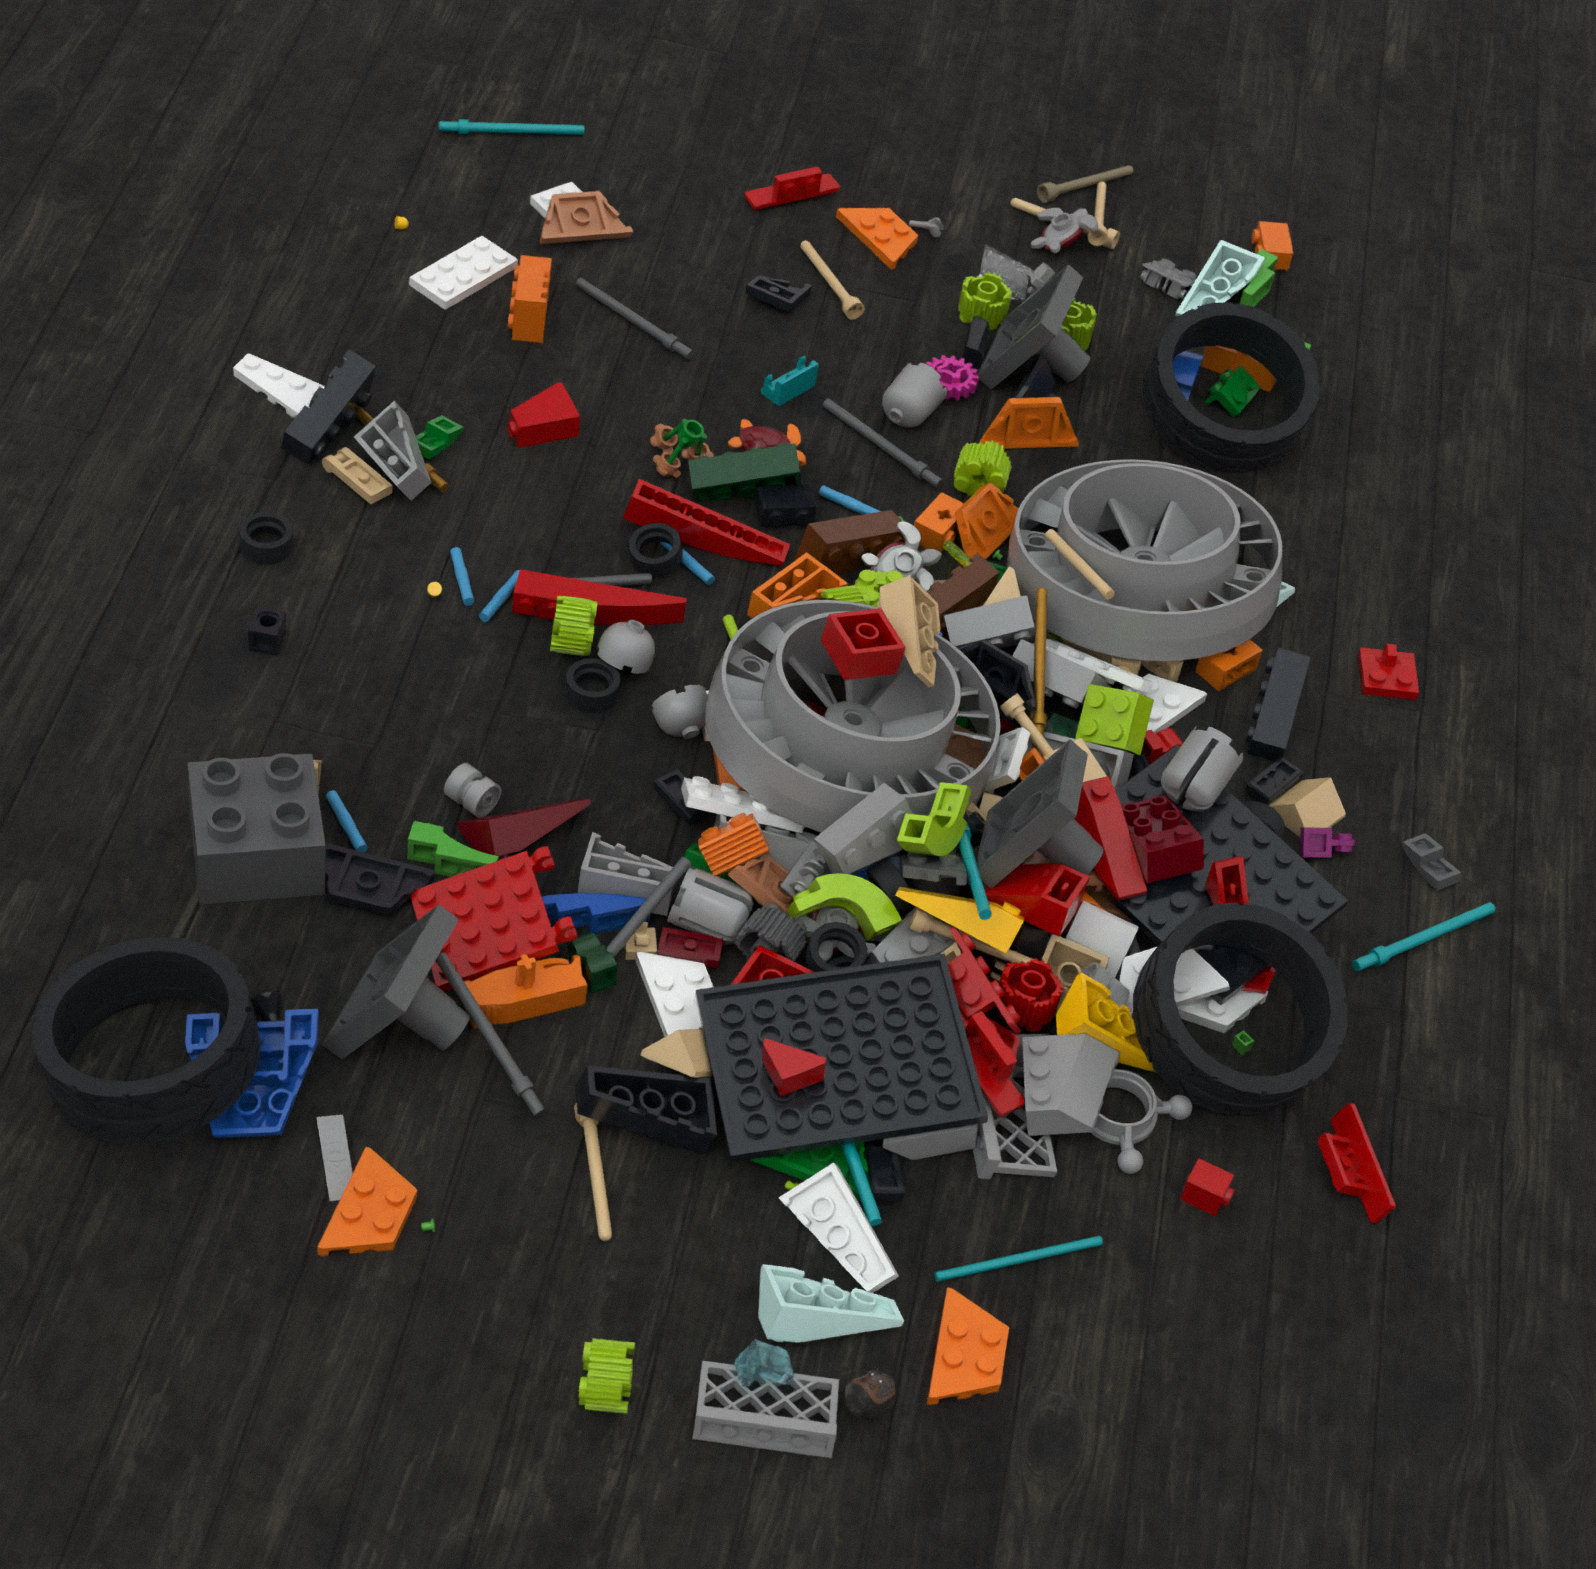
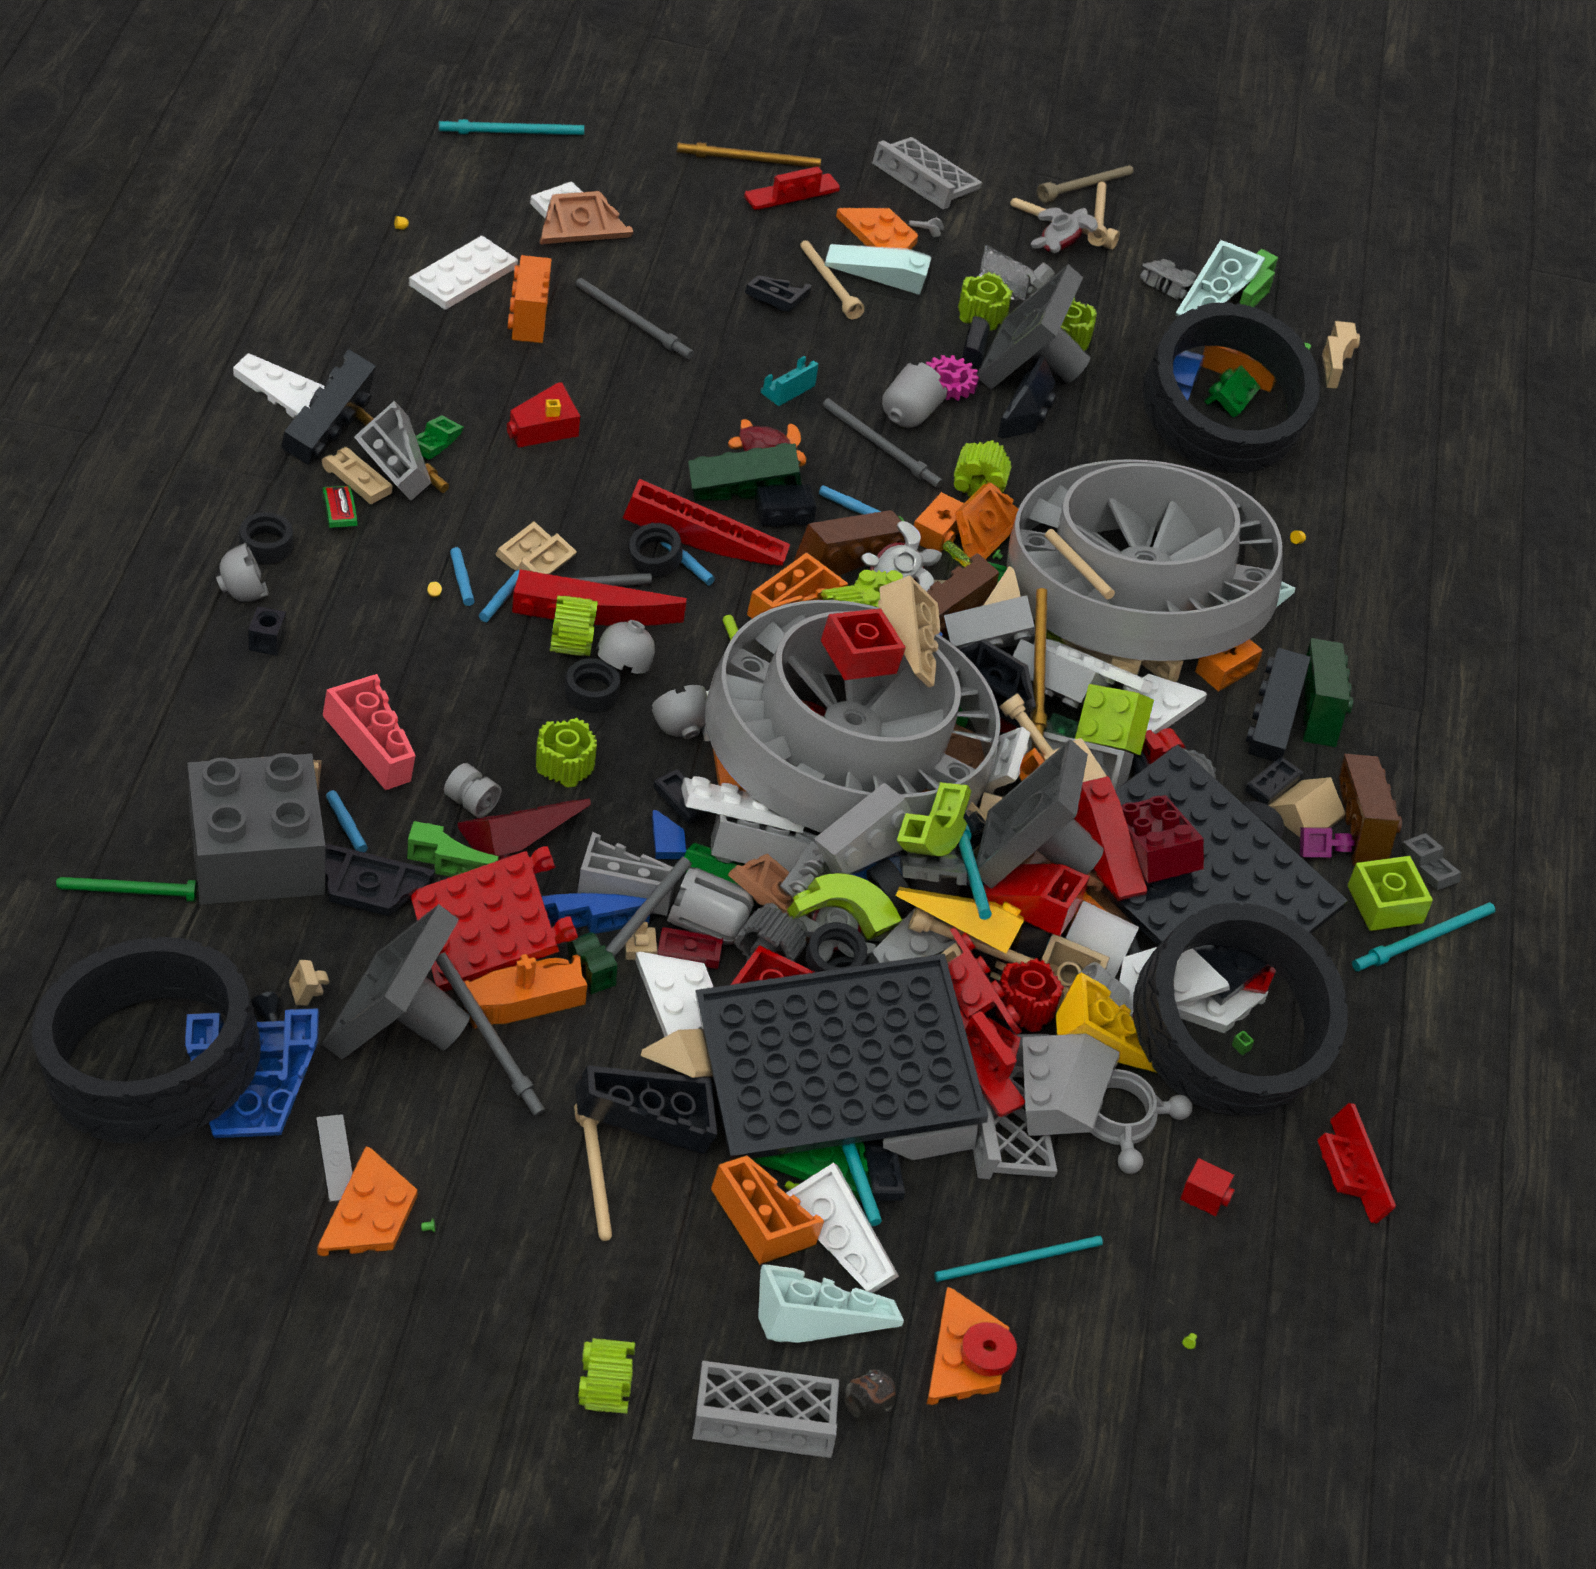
(136, 887): none -> green bar
(241, 575): none -> light grey cylinder
(306, 982): none -> tan tile
(339, 506): none -> slope
(371, 730): none -> coral wedge
(535, 550): none -> tan slope
(552, 408): none -> yellow piece
(566, 751): none -> lime brick
(668, 837): none -> blue tile
(690, 435): plant -> none
(702, 150): none -> pearl gold bar
(733, 844): orange brick -> none
(762, 1212): none -> orange wedge
(763, 1361): clear light blue bracket -> none
(791, 1067): red slope -> none
(886, 265): none -> light aqua wedge
(913, 171): none -> light grey fence
(988, 1362): none -> red piece
(1032, 424): orange wing -> none
(1189, 1342): none -> lime piece
(1200, 769): light grey cylinder -> none
(1227, 882): red slope -> none
(1276, 240): orange brick -> none
(1297, 537): none -> yellow piece
(1326, 692): none -> dark green wedge
(1337, 349): none -> tan slope
(1368, 807): none -> reddish brown wedge
(1388, 673): red hinge -> none
(1390, 893): none -> lime brick

